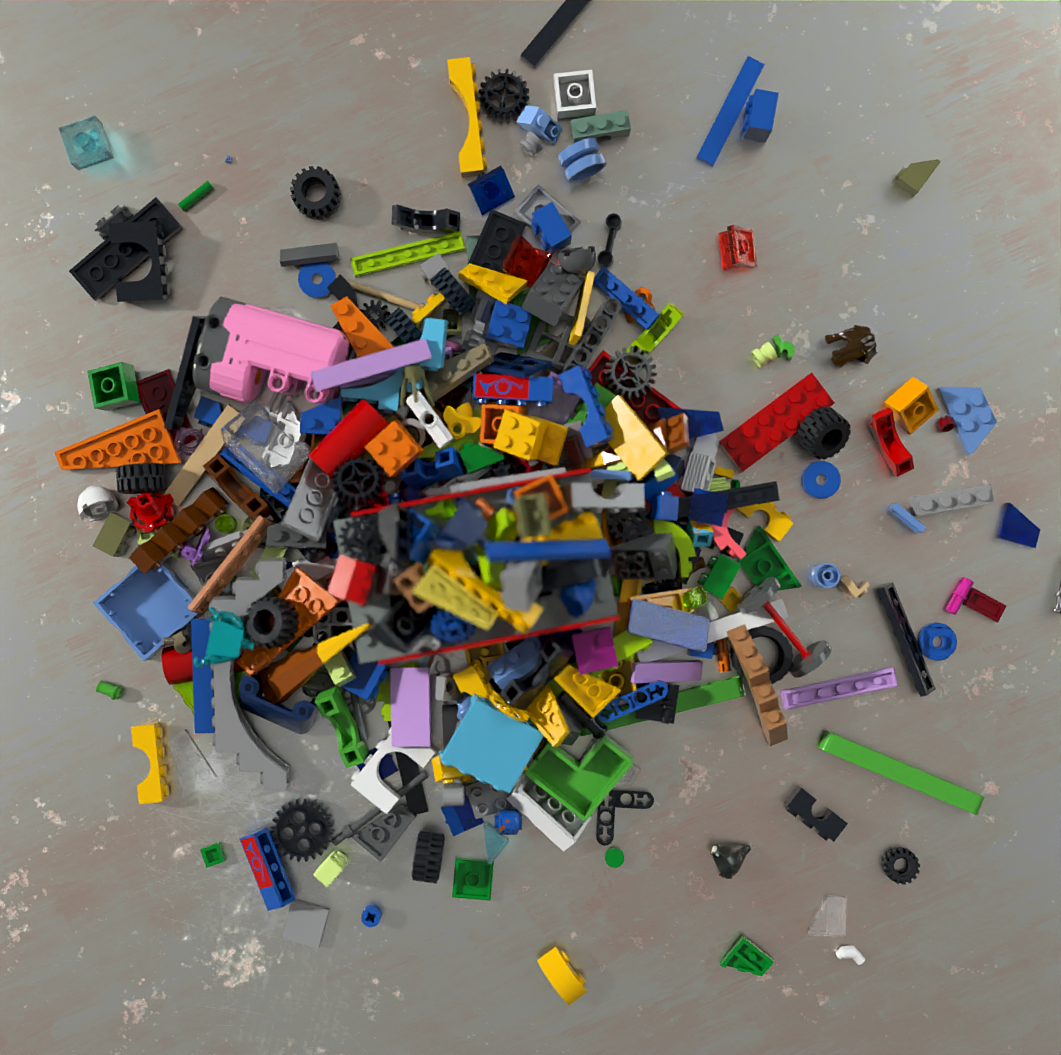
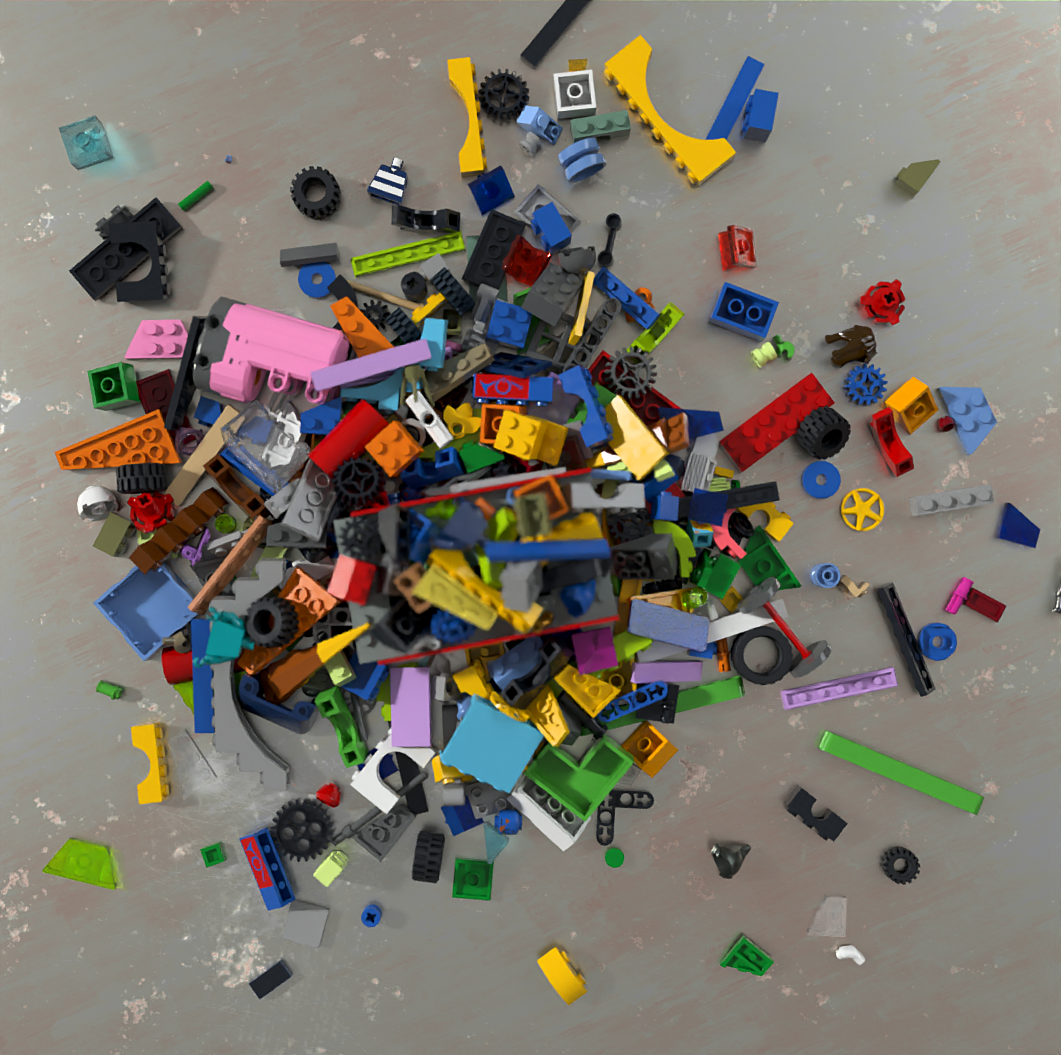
(83, 863): none -> clear neon green wing
(158, 340): none -> bright pink wing
(270, 979): none -> black tile
(281, 500): none -> light grey hinge
(329, 795): none -> red cone
(390, 183): none -> dark blue torso
(414, 286): none -> black piece
(496, 284): yellow wing -> none
(543, 622): none -> pearl gold arm
(577, 65): none -> clear yellow tile
(649, 748): none -> light orange slope
(696, 156): none -> yellow arch
(703, 570): none -> green wing
(741, 525): none -> black gear
(743, 311): none -> blue brick
(758, 679): medium nougat arch -> none
(862, 509): none -> yellow wheel
(866, 392): none -> blue gear
(889, 292): none -> red piece
(906, 518): medium blue tile -> none

